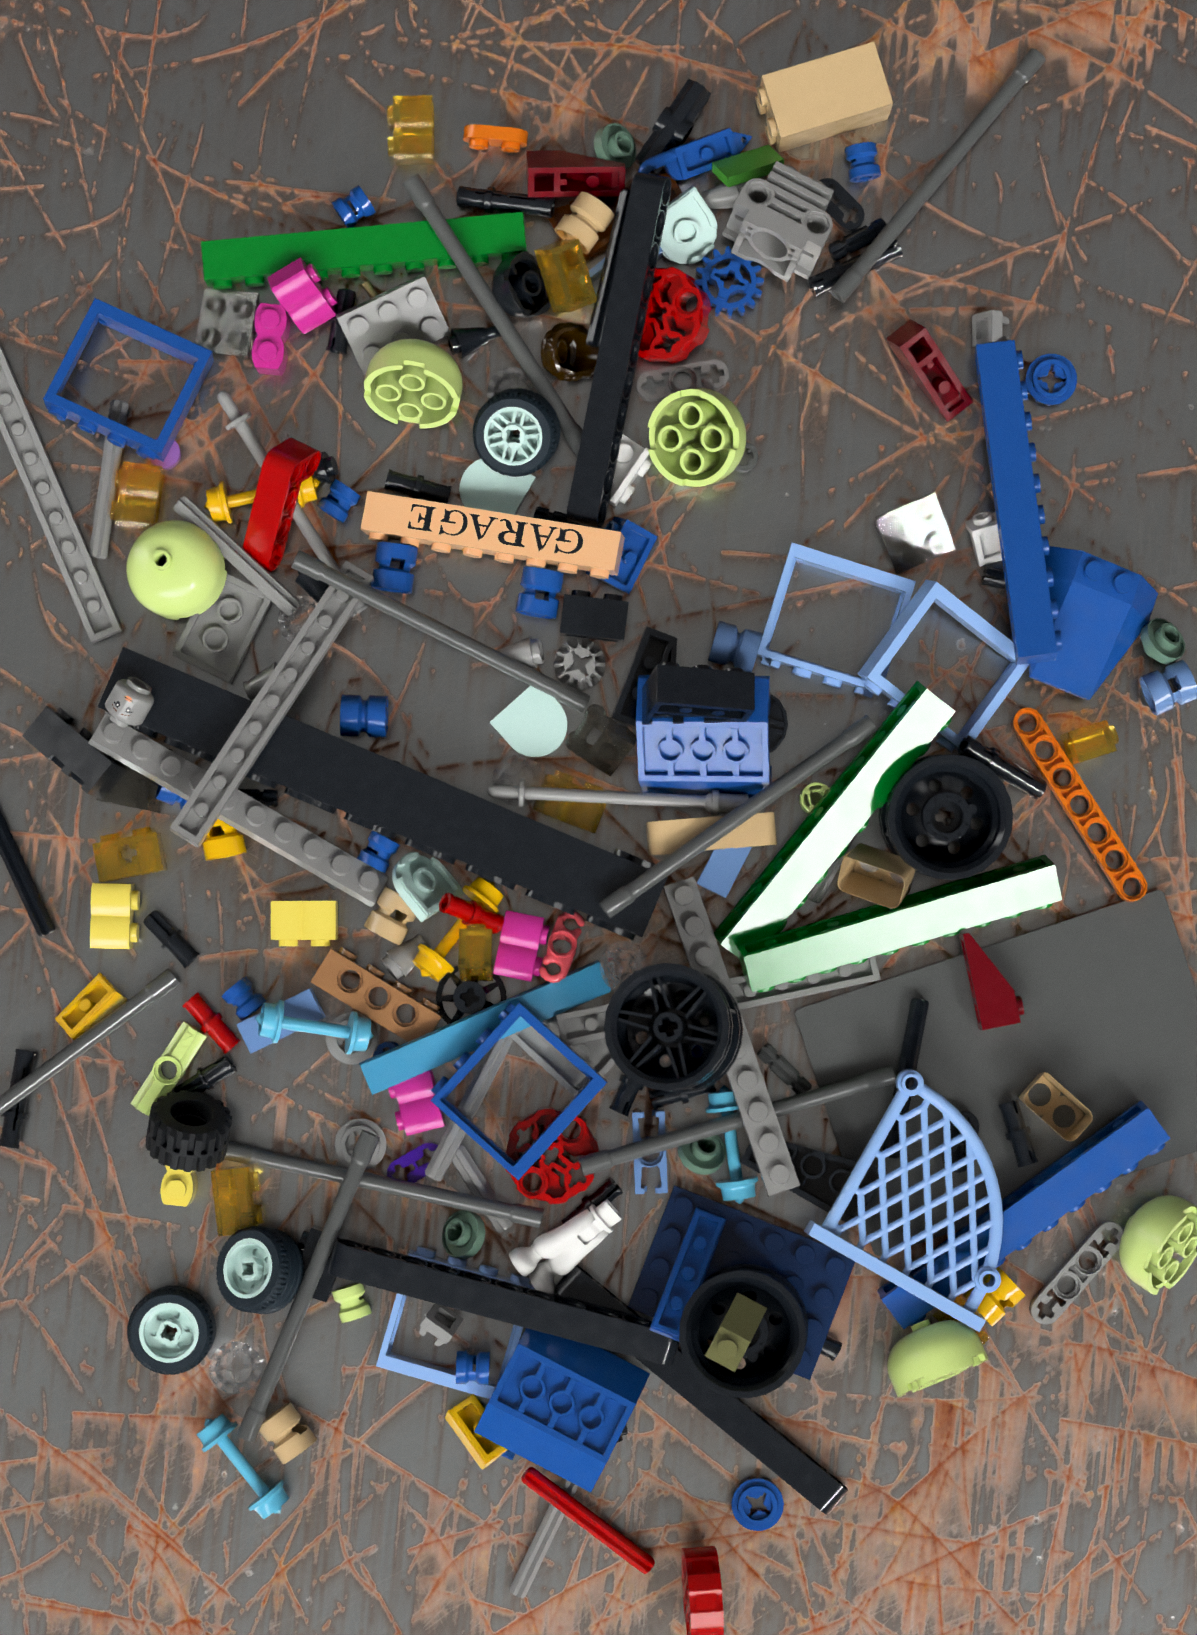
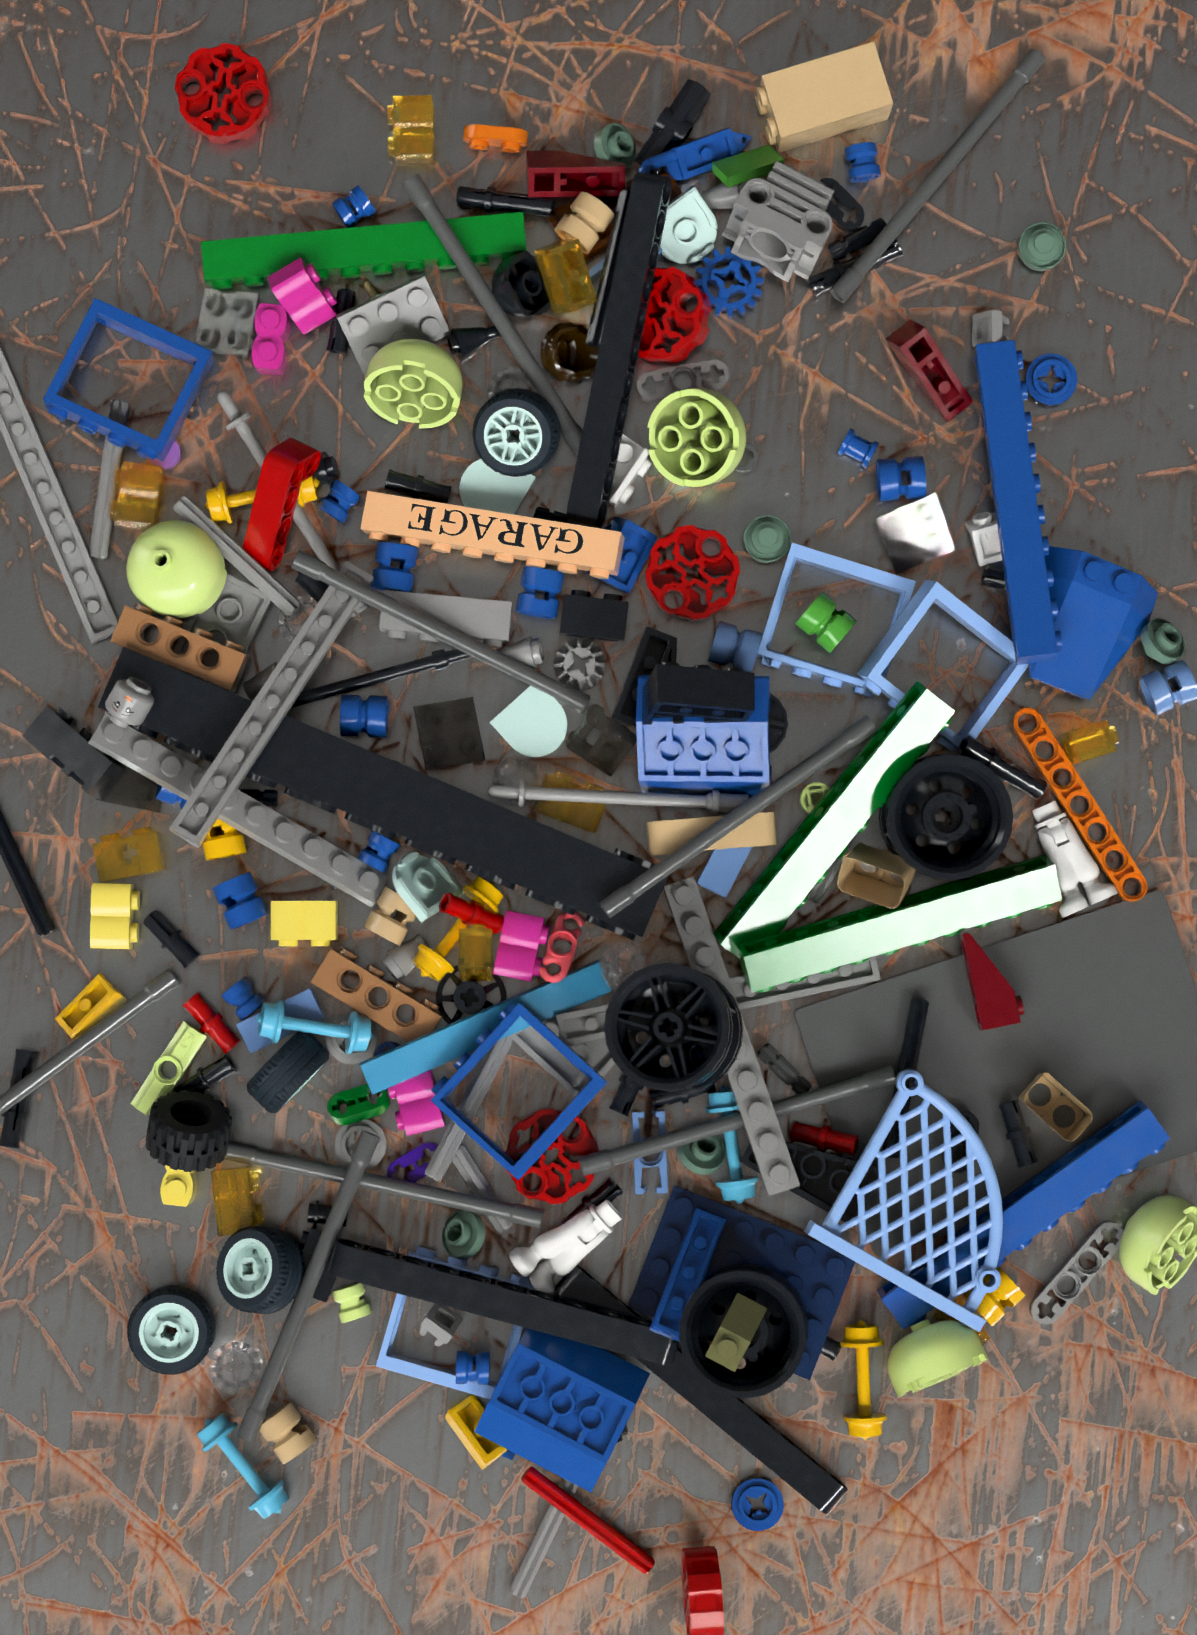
(130, 634): none -> medium nougat brick
(240, 900): none -> blue wheel
(251, 80): none -> red connector
(287, 1071): none -> black wheel
(319, 1213): none -> black pin
(357, 1105): none -> green beam
(438, 660): none -> black bar
(449, 733): none -> clear smoke hinge
(474, 617): none -> light grey brick
(692, 541): none -> red connector
(767, 539): none -> sand green plate
(824, 1138): none -> red pin
(826, 622): none -> bright green wheel
(858, 448): none -> blue bush
(864, 1422): none -> yellow piece
(889, 478): none -> blue wheel
(1042, 246): none -> sand green plate
(1071, 860): none -> white piece

